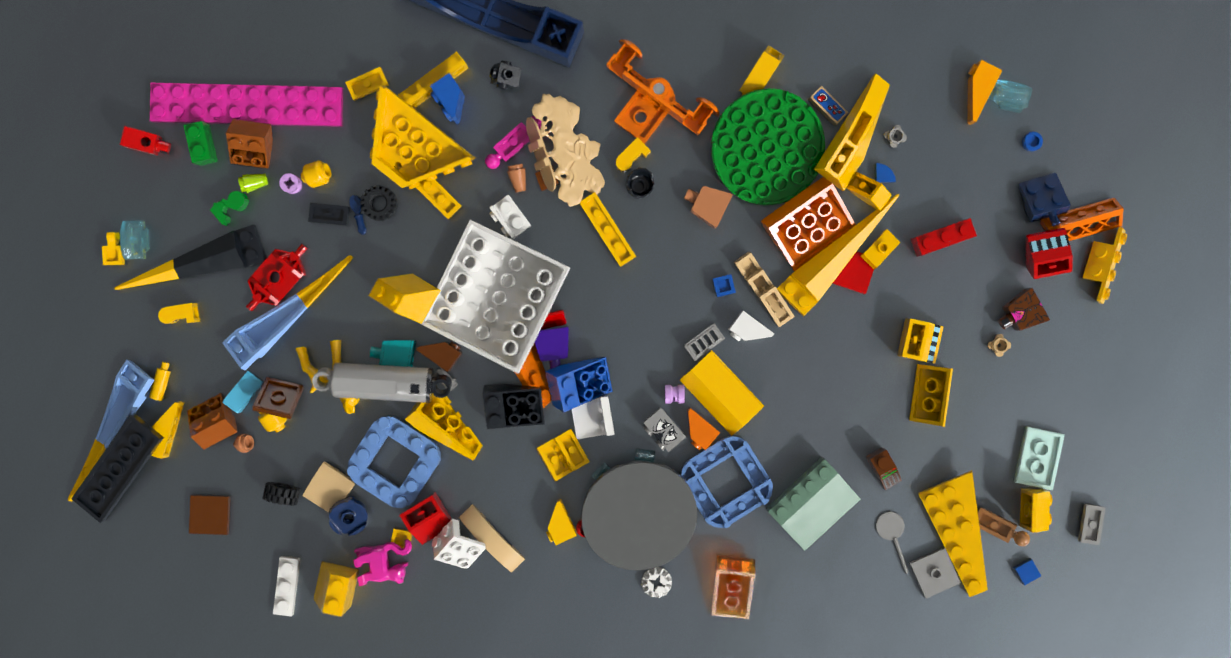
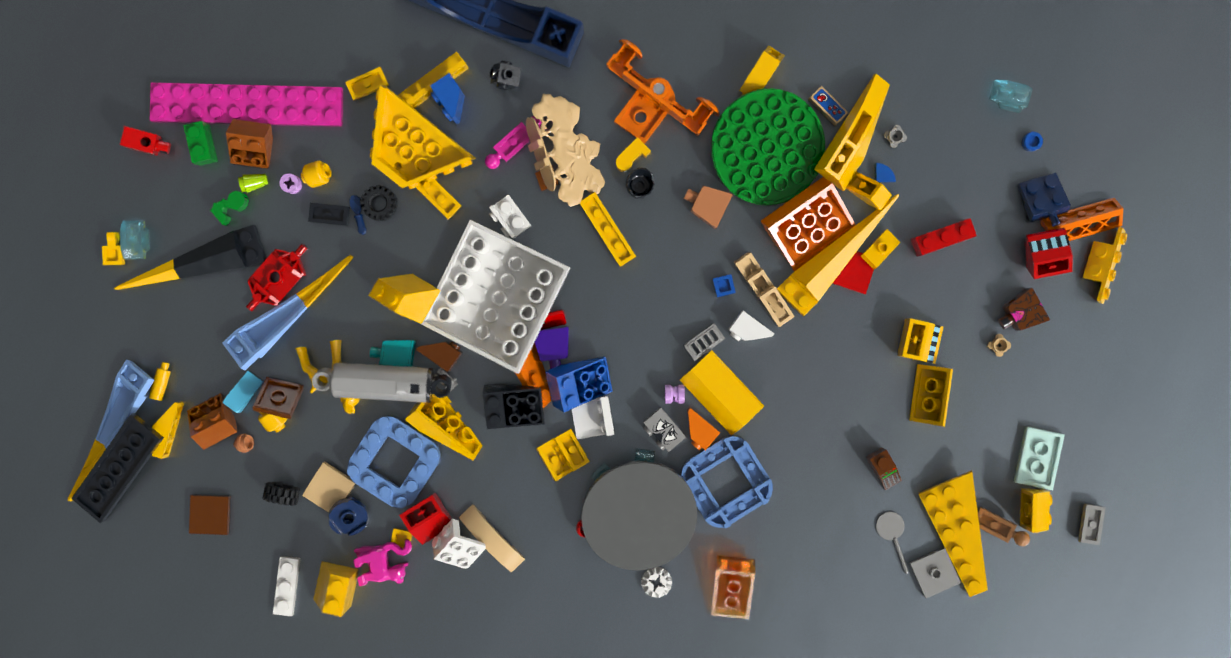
(173, 314): yellow leg -> none
(517, 177): nougat cone -> none
(560, 525): yellow slope -> none
(813, 503): slope -> none
(980, 85): light orange slope -> none
(1027, 571): blue tile -> none

